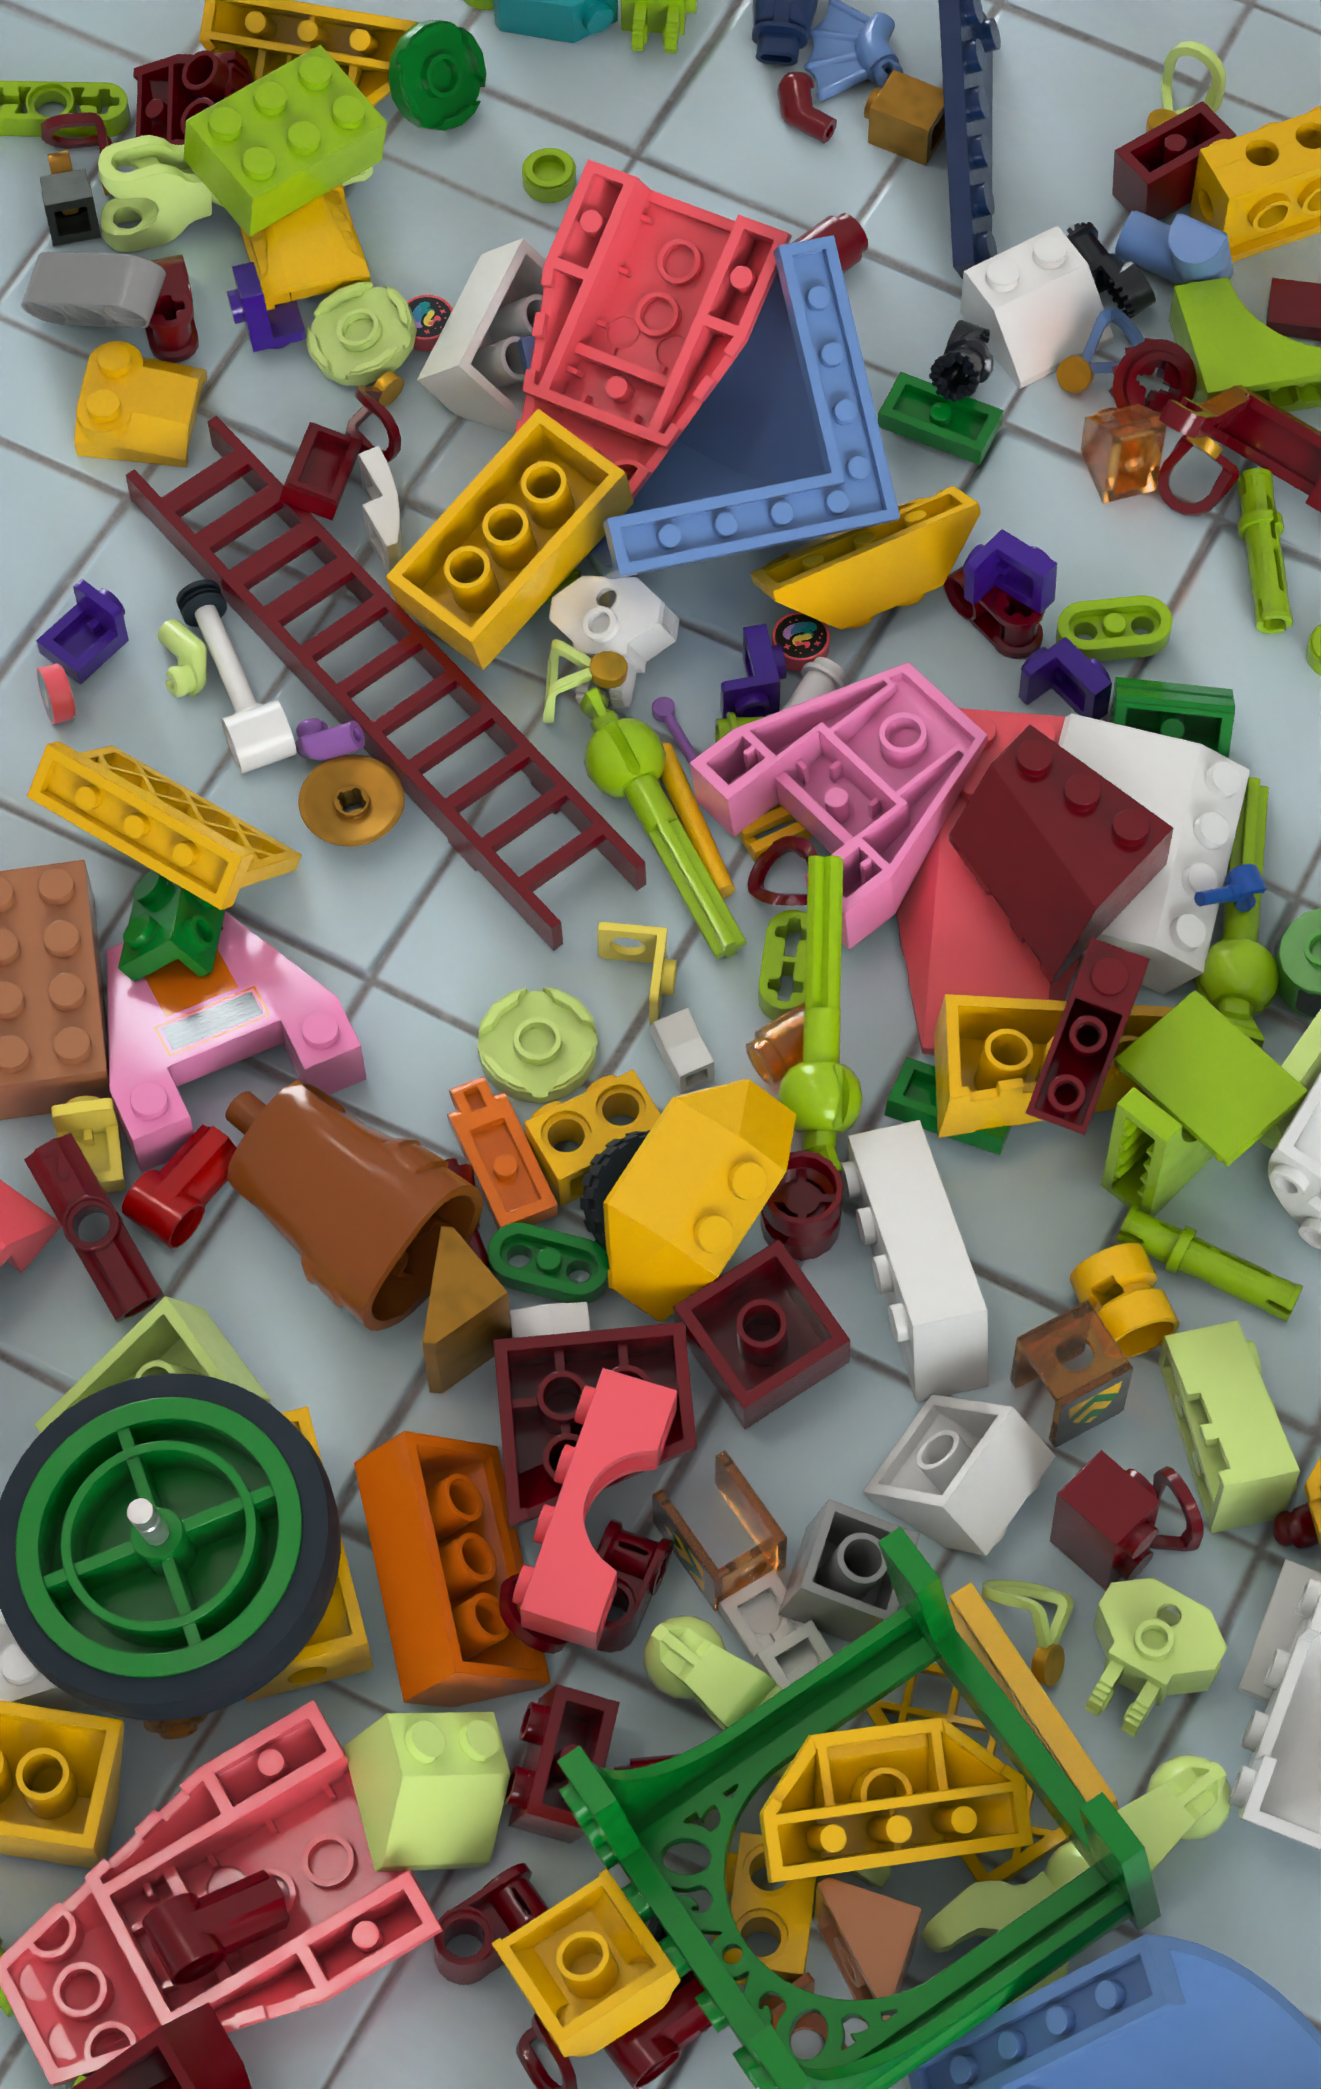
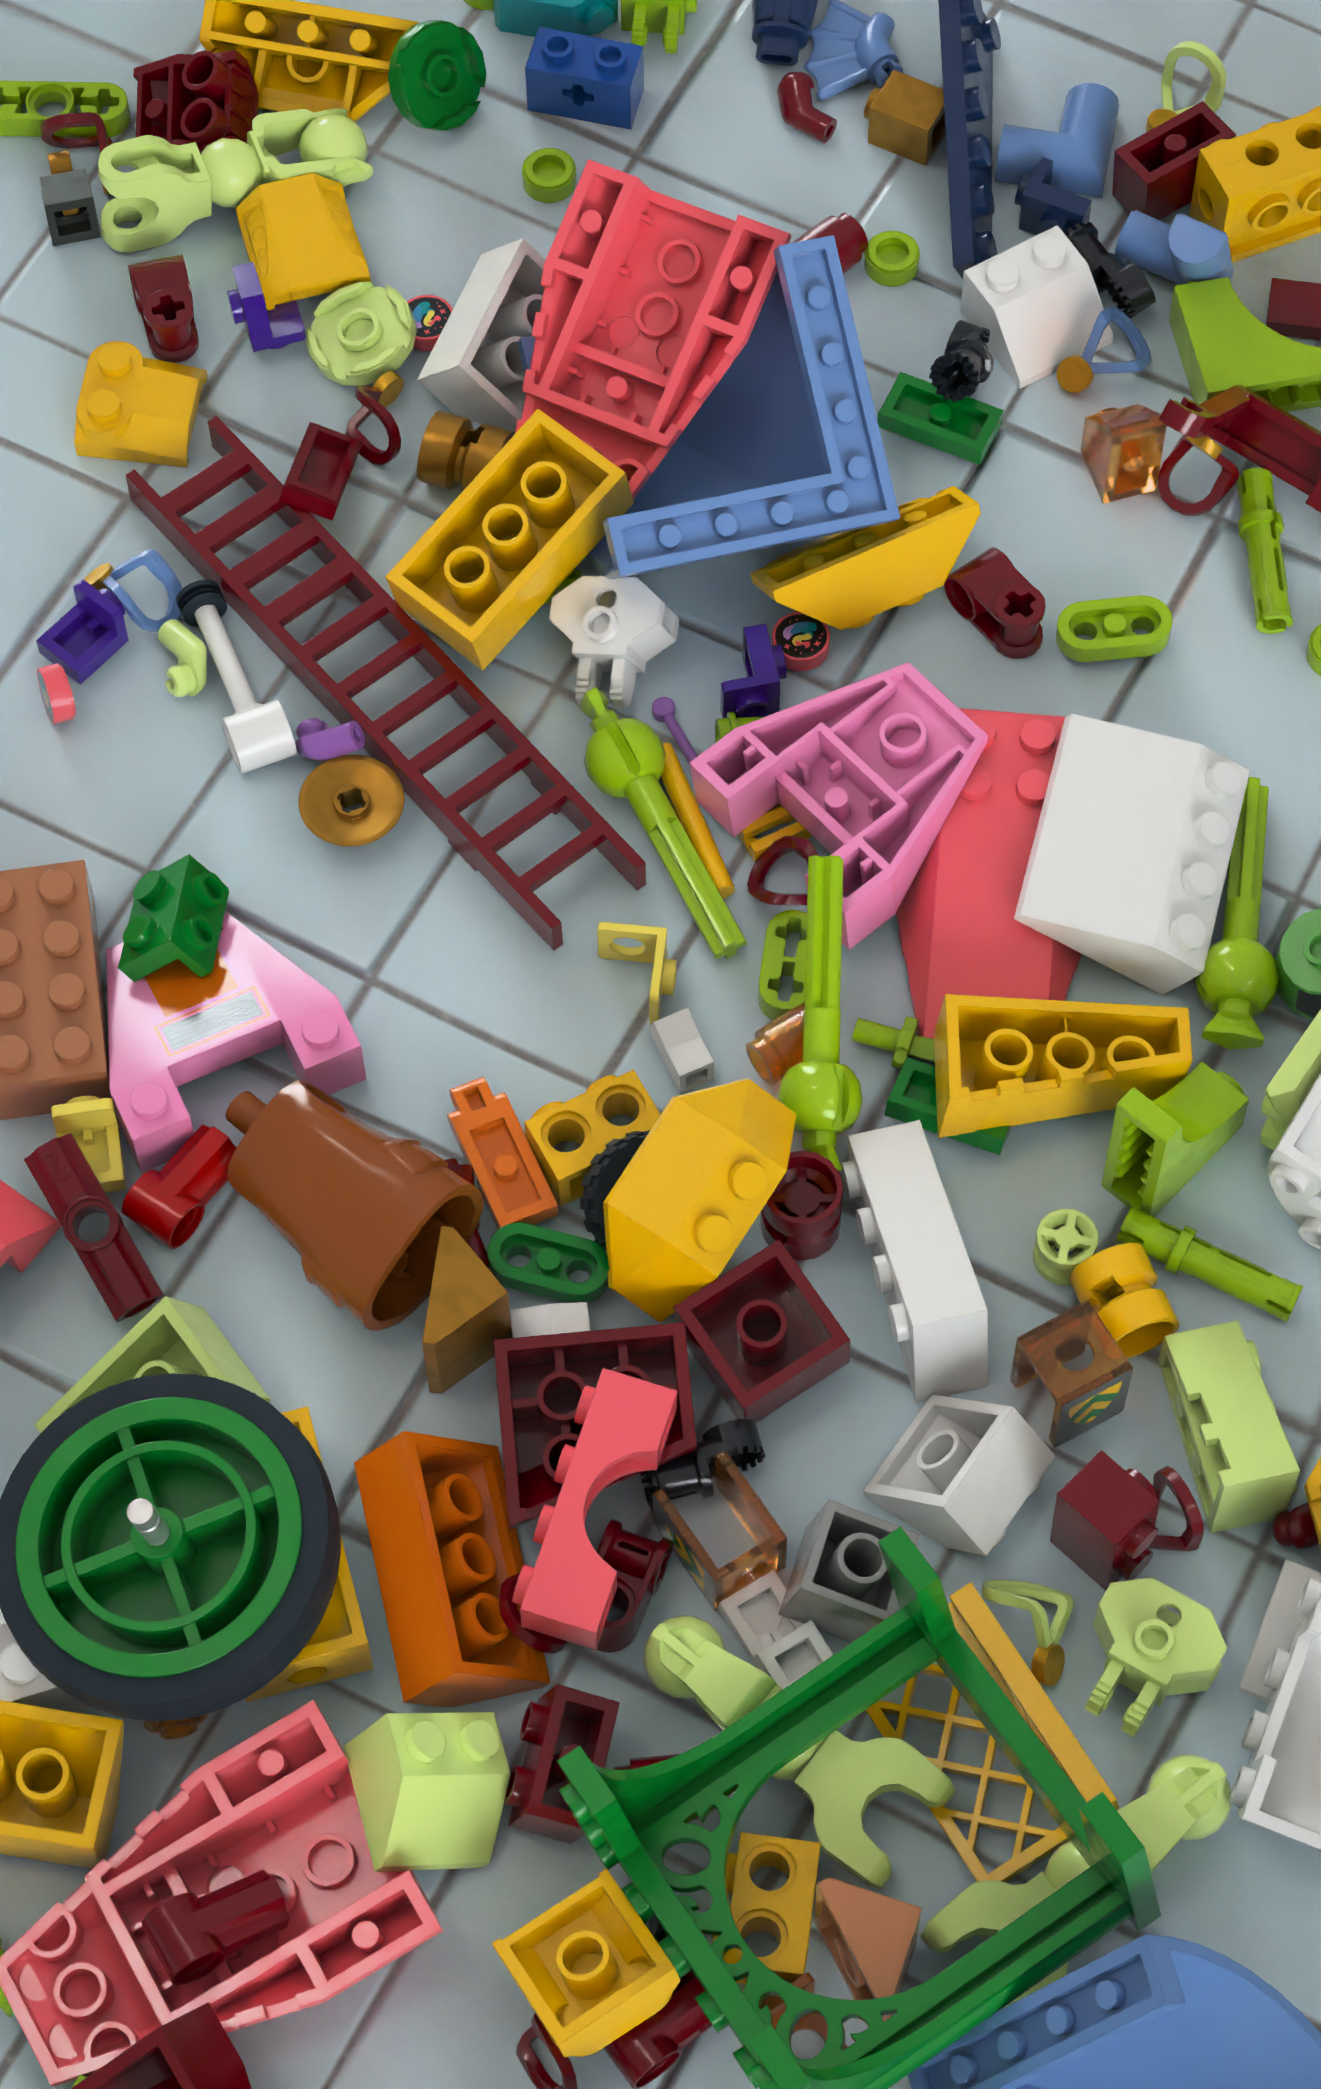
(93, 289): light grey beam -> none
(106, 576): none -> medium blue piece
(158, 822): yellow fence -> none
(284, 140): lime brick -> none
(382, 511): white slope -> none
(455, 451): none -> pearl gold wheel
(488, 1915): dark red piece -> none
(537, 1044): yellowish green tile -> none
(584, 78): none -> blue brick
(604, 669): yellowish green piece -> none
(694, 1470): none -> black connector
(818, 679): white pin -> none
(890, 1801): yellow wedge -> none
(892, 258): none -> lime tile
(900, 1041): none -> lime piece
(1014, 568): dark purple bracket -> none
(1046, 205): none -> dark blue bracket
(1057, 847): dark red wedge -> none
(1068, 1232): none -> yellowish green wheel
(1073, 676): dark purple bracket -> none
(1078, 149): none -> medium blue brick
(1087, 1036): dark red slope -> none
(1174, 369): dark red gear -> none
(1176, 710): green brick -> none
(1211, 1078): lime piece -> none
(1239, 888): blue hand -> none

